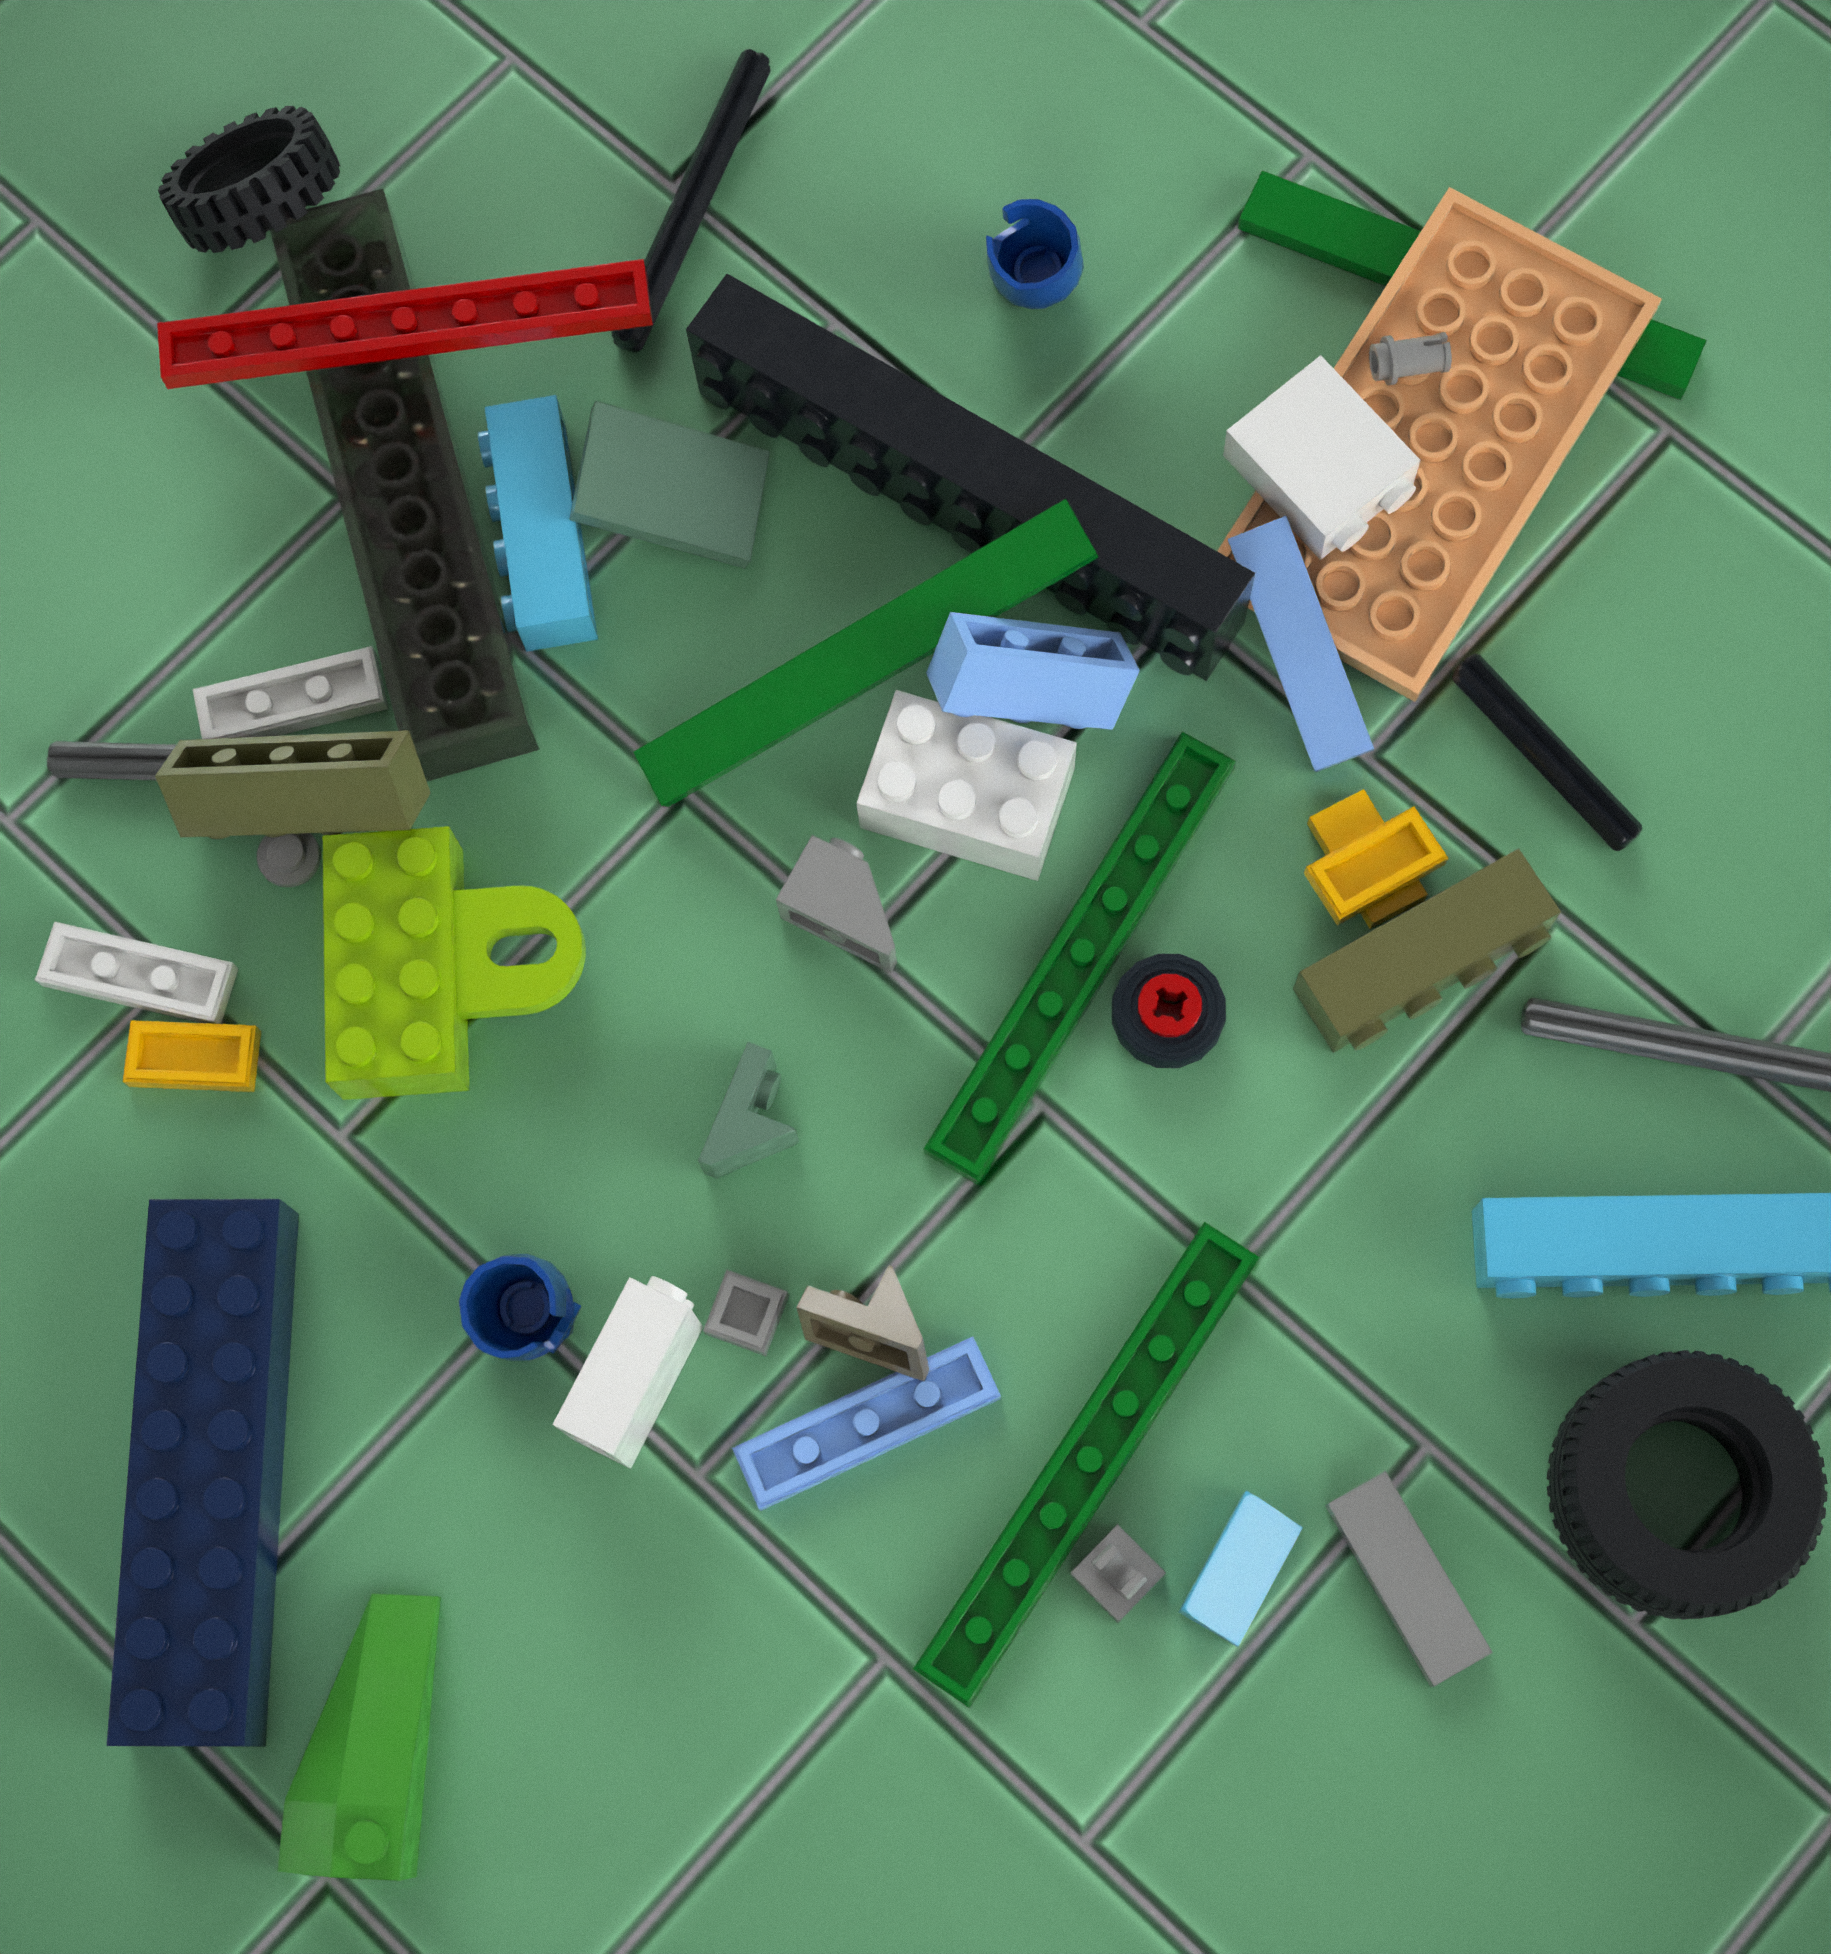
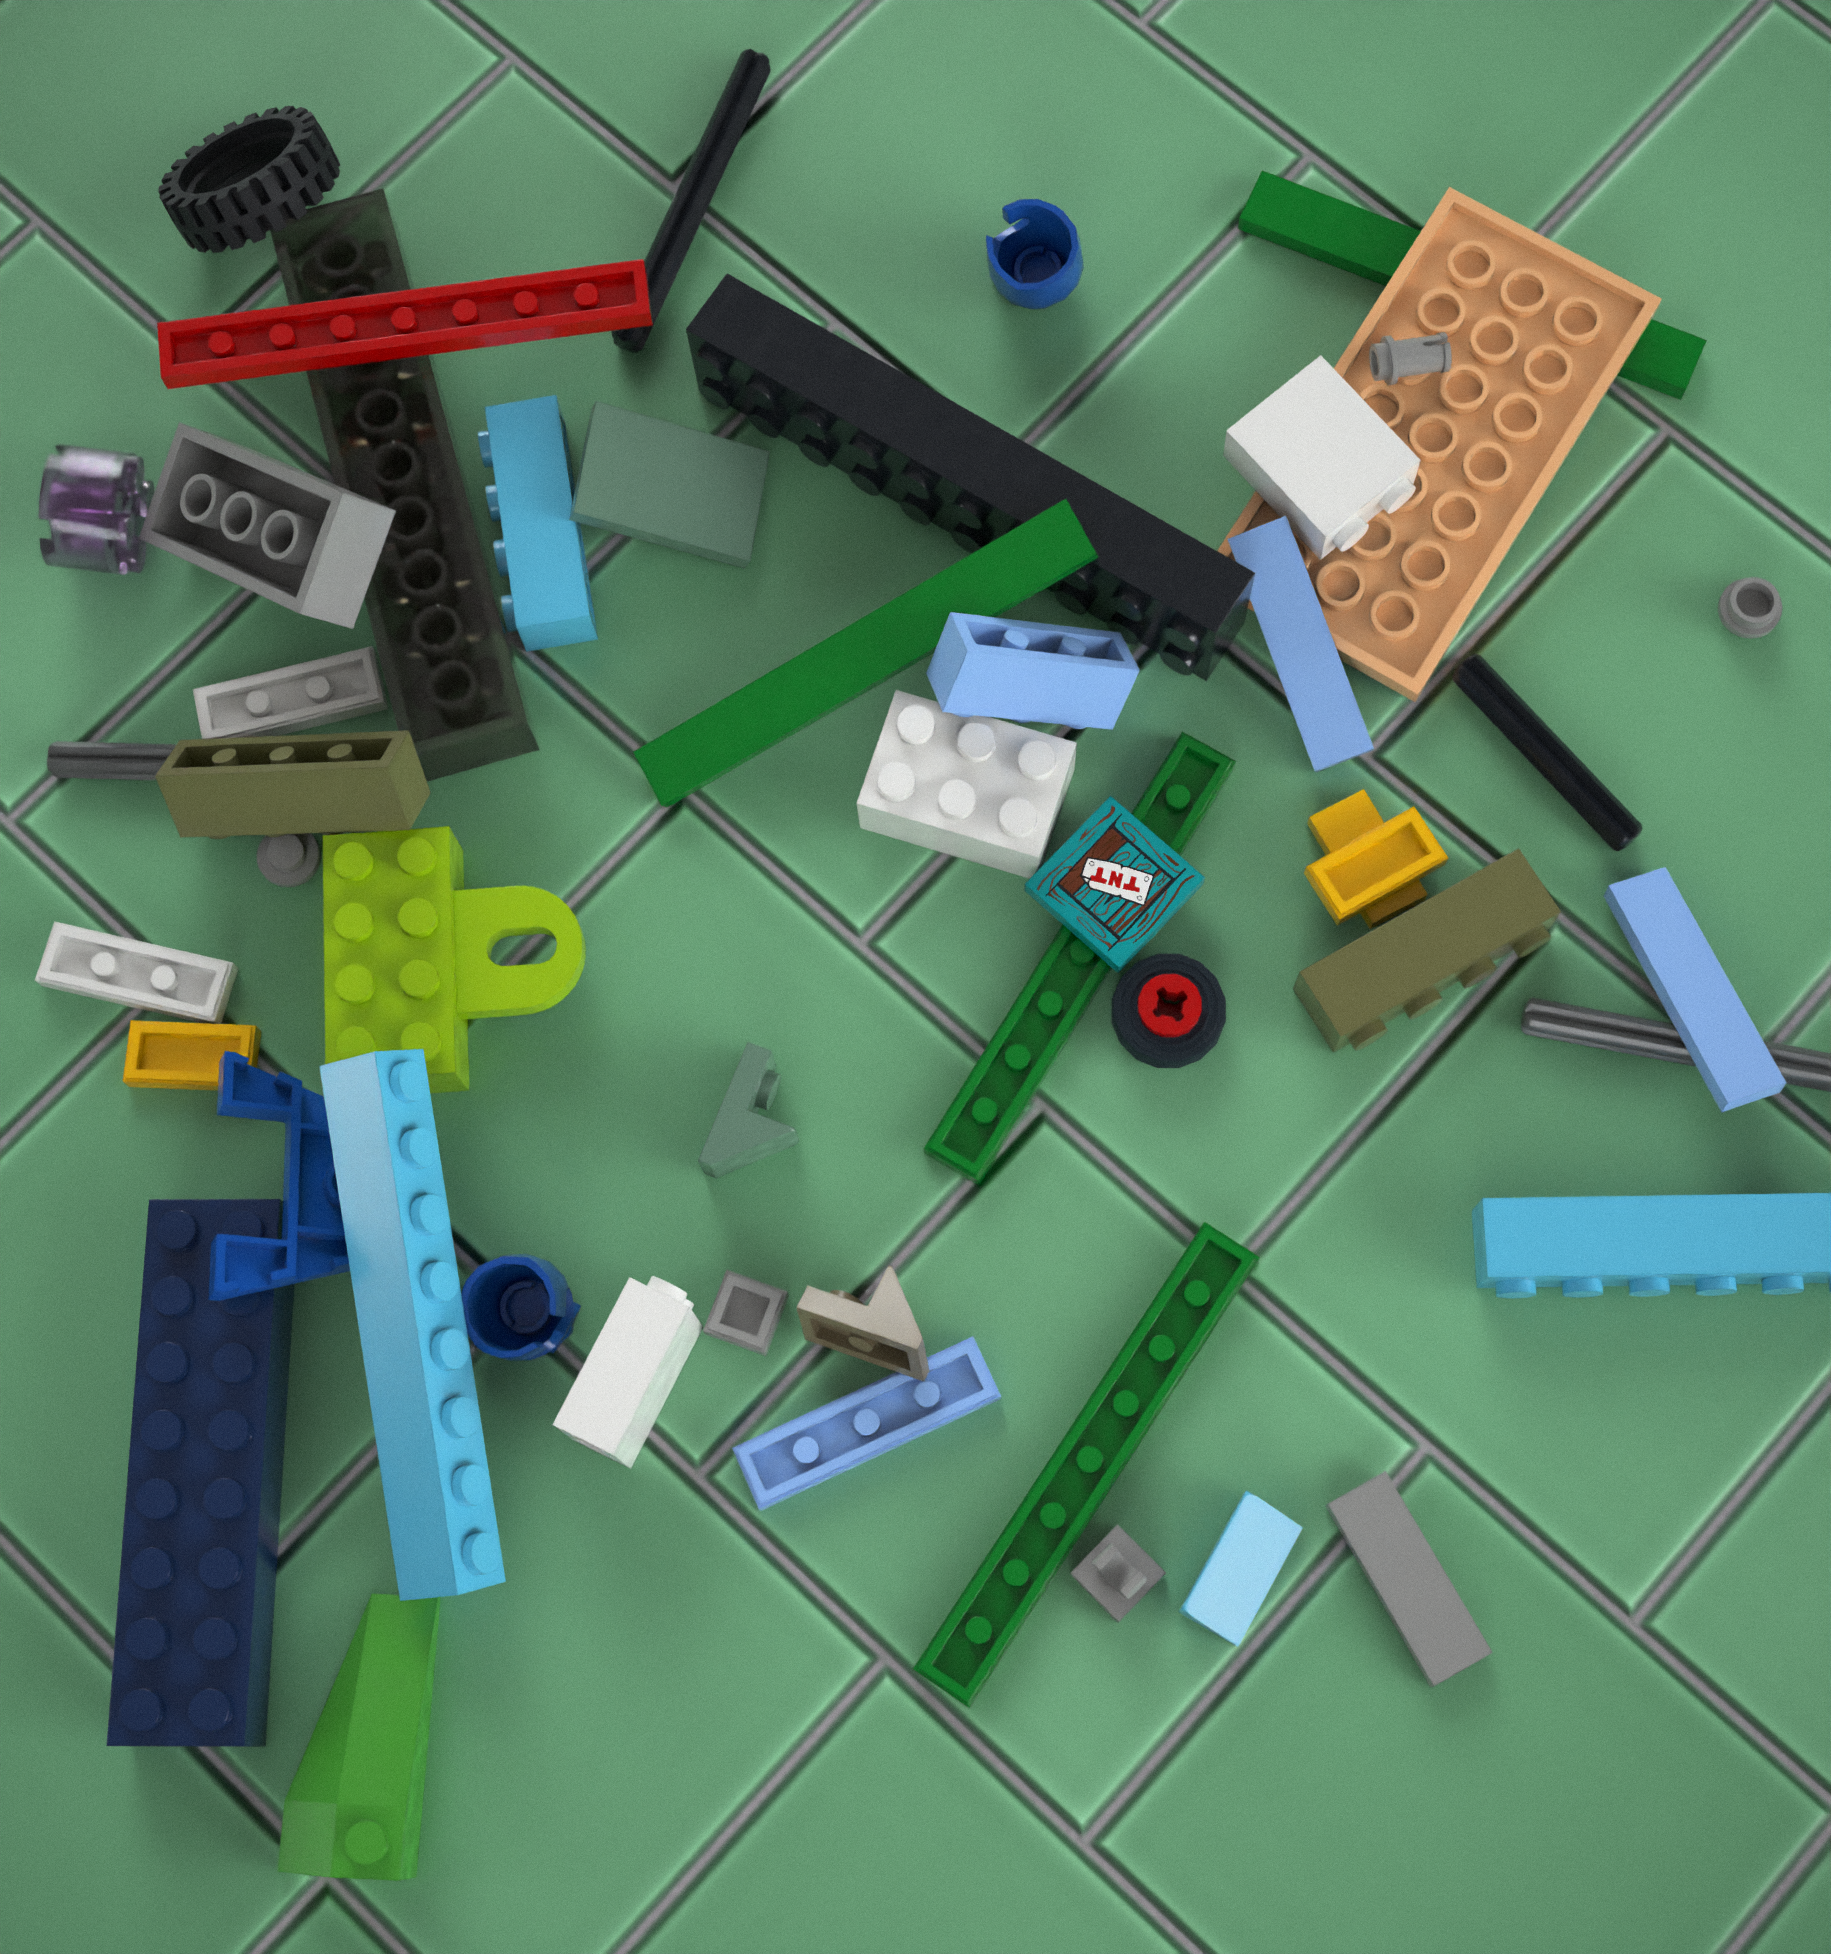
(94, 509): none -> brick
(267, 526): none -> light grey brick
(311, 1216): none -> blue wing
(412, 1325): none -> medium azure brick
(838, 901): light grey slope -> none
(1114, 884): none -> teal tile
(1694, 990): none -> light blue tile
(1750, 607): none -> light grey plate
(1775, 1467): black tyre -> none

